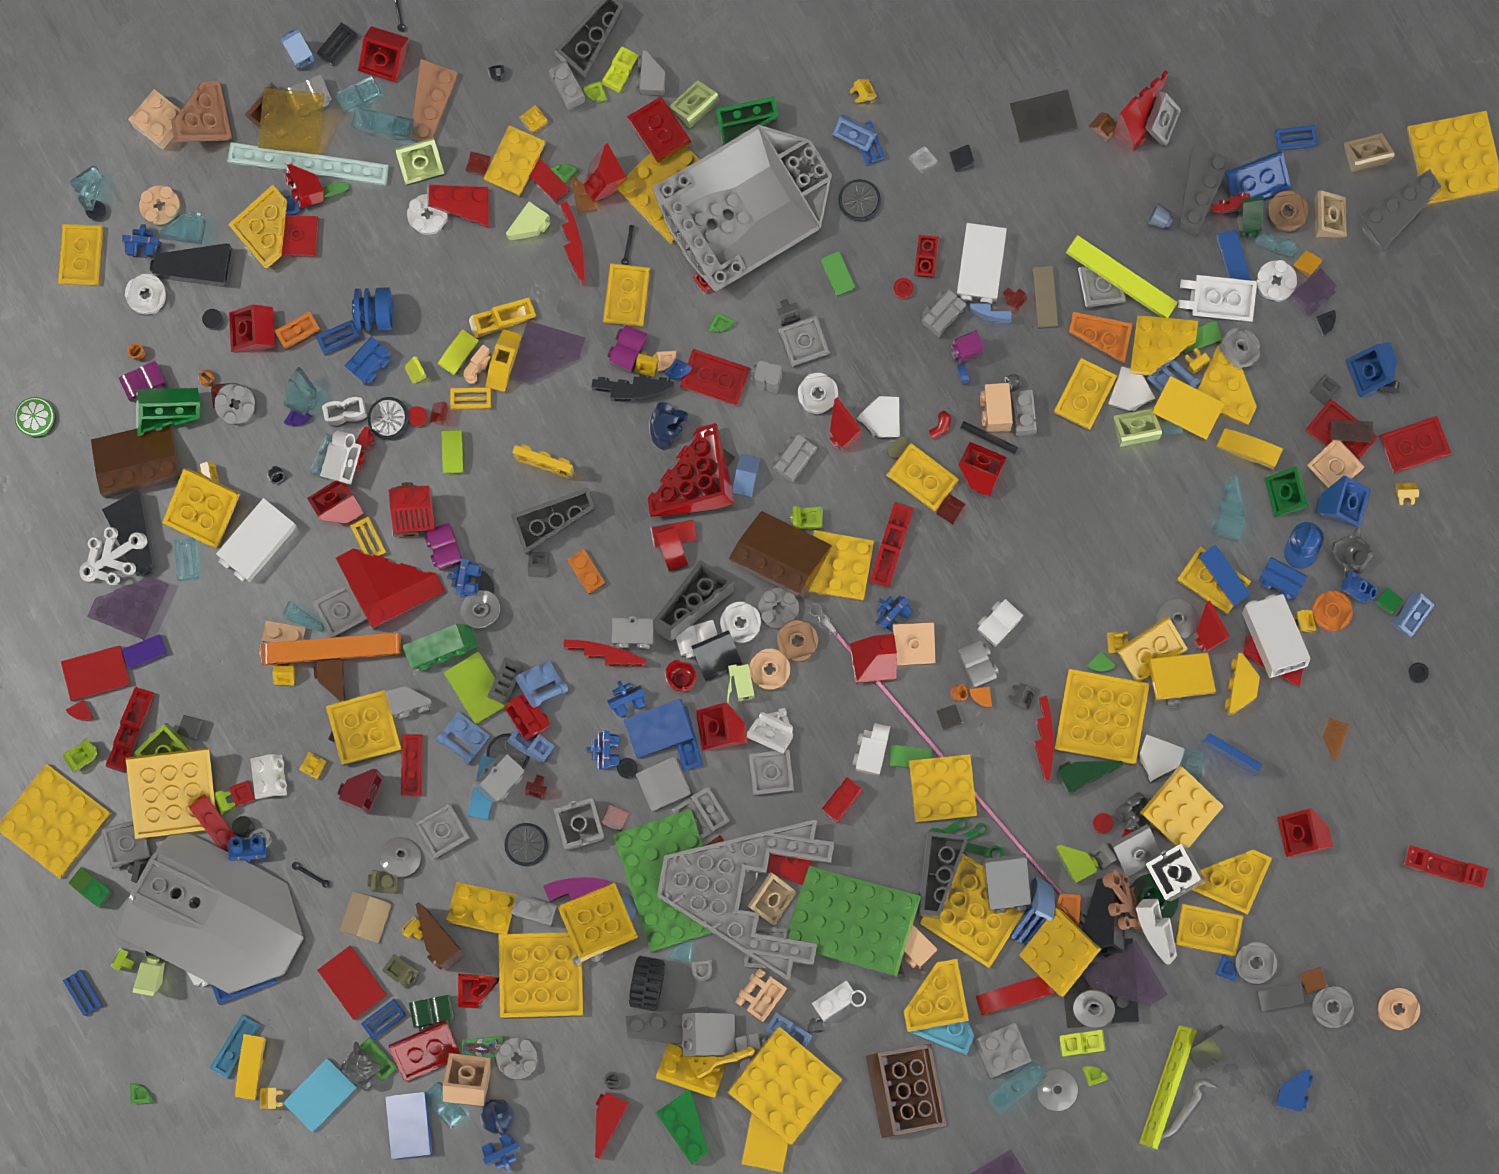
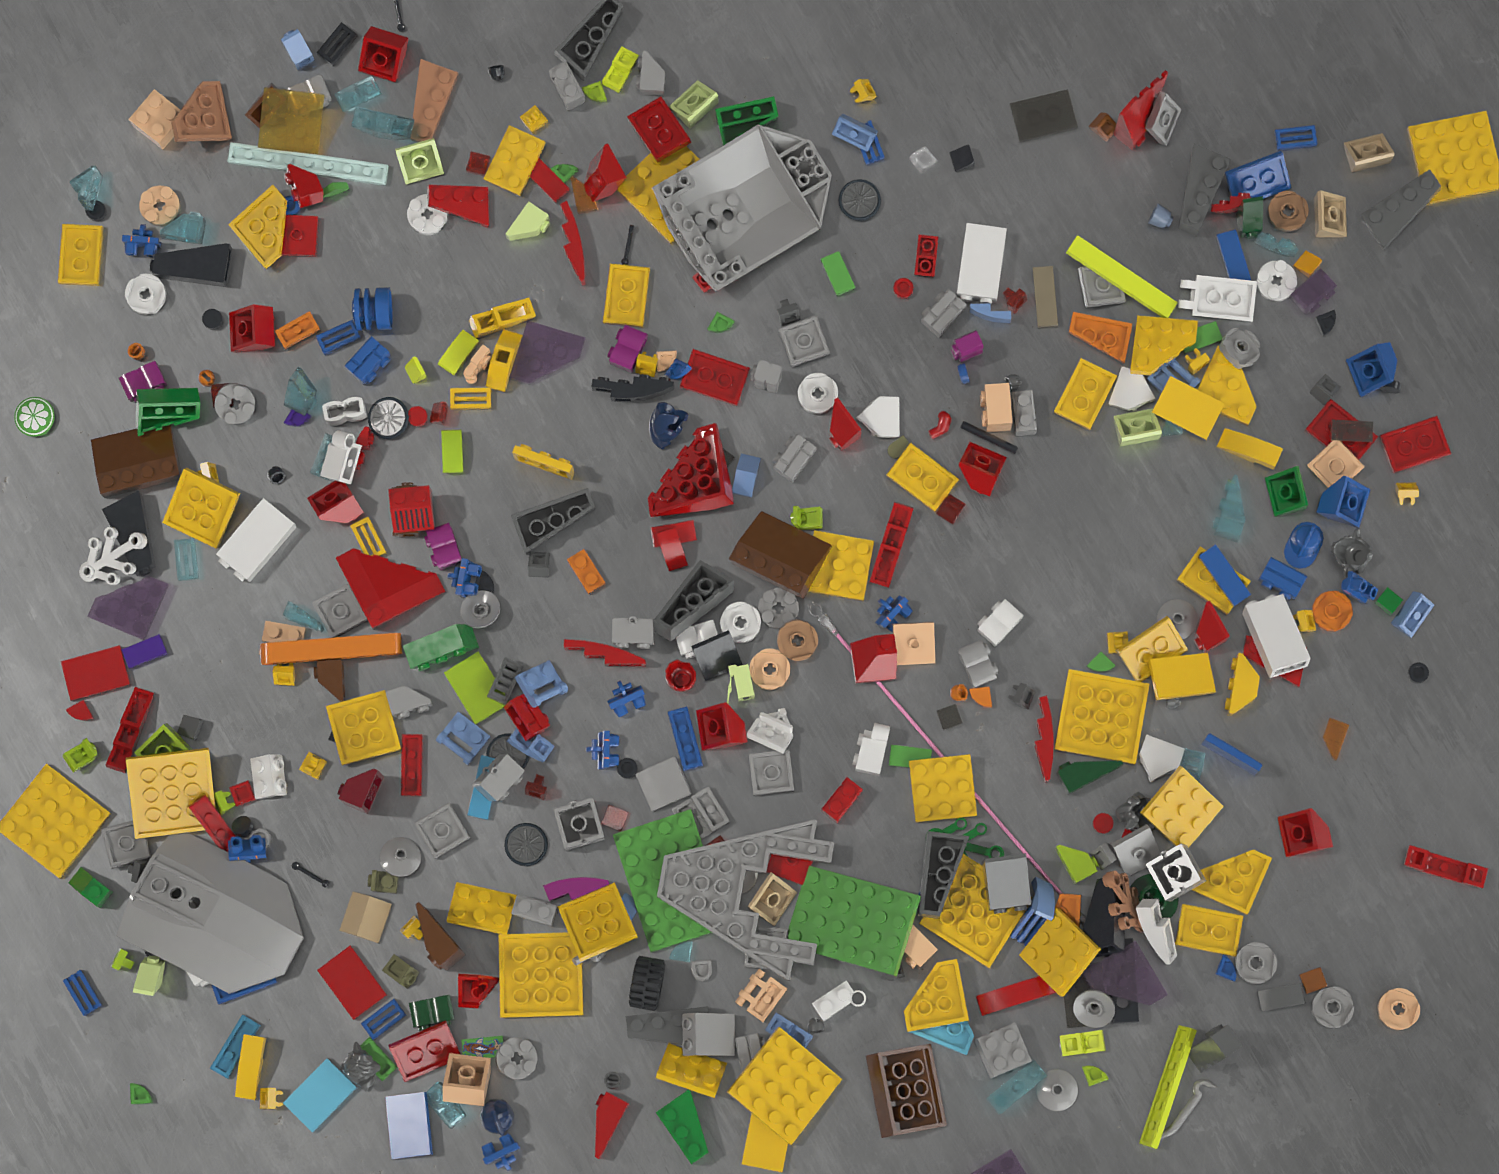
(659, 728): blue tile -> none
(713, 1061): yellow piece -> none
(1292, 1092): blue slope -> none

